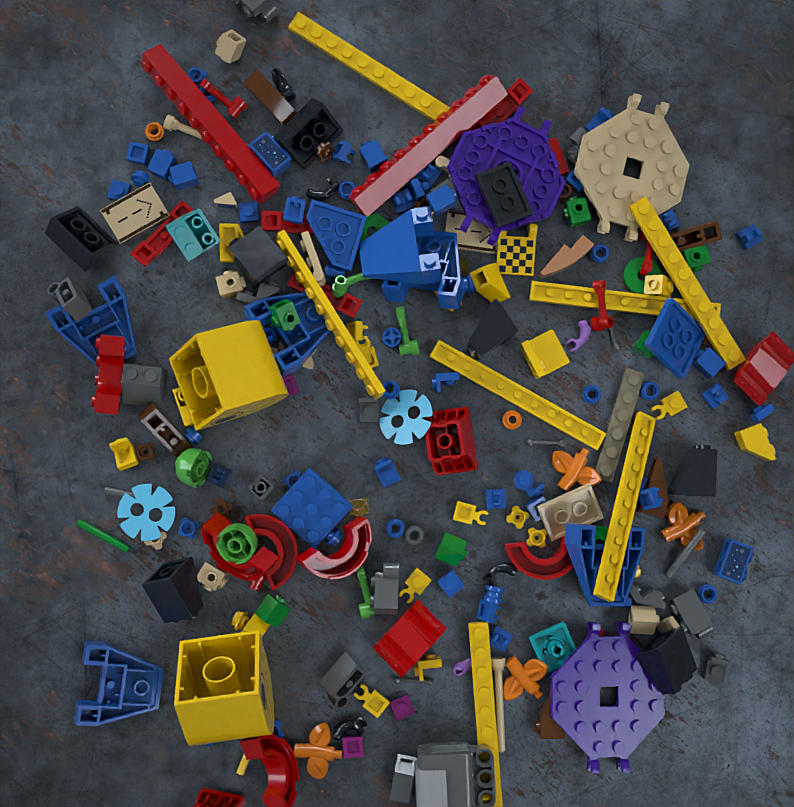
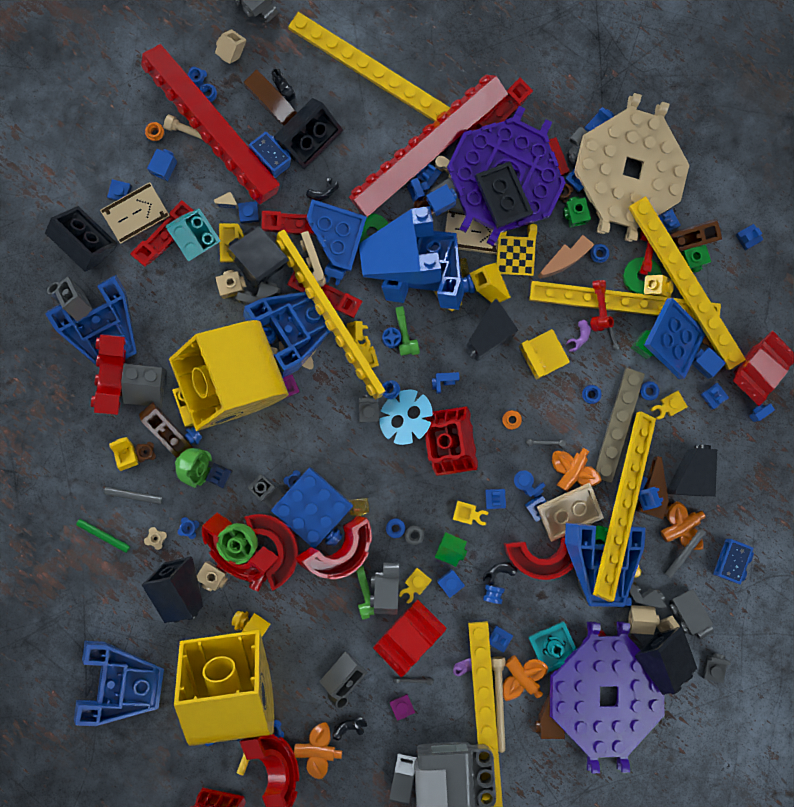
(138, 153): blue plate -> none
(140, 178): blue plate -> none
(148, 528): medium azure piece -> none
(183, 175): blue brick -> none
(221, 503): reddish brown plate -> none
(235, 106): red brick -> none
(273, 610): green brick -> none
(284, 315): green brick -> none
(294, 210): blue bracket -> none
(325, 151): reddish brown plate -> none
(341, 151): blue tile -> none
(341, 284): bright green brick -> none
(345, 189): blue plate -> none
(353, 746): magenta plate -> none
(372, 155): blue brick -> none
(374, 701): yellow plate -> none
(386, 472): blue bracket -> none
(403, 201): blue tile -> none
(429, 661): yellow bracket -> none
(487, 611): blue tile -> none
(518, 395): yellow plate -> none
(522, 517): yellow plate -> none
(541, 537): yellow plate -> none
(712, 597): blue plate -> none
(755, 442): yellow slope -> none

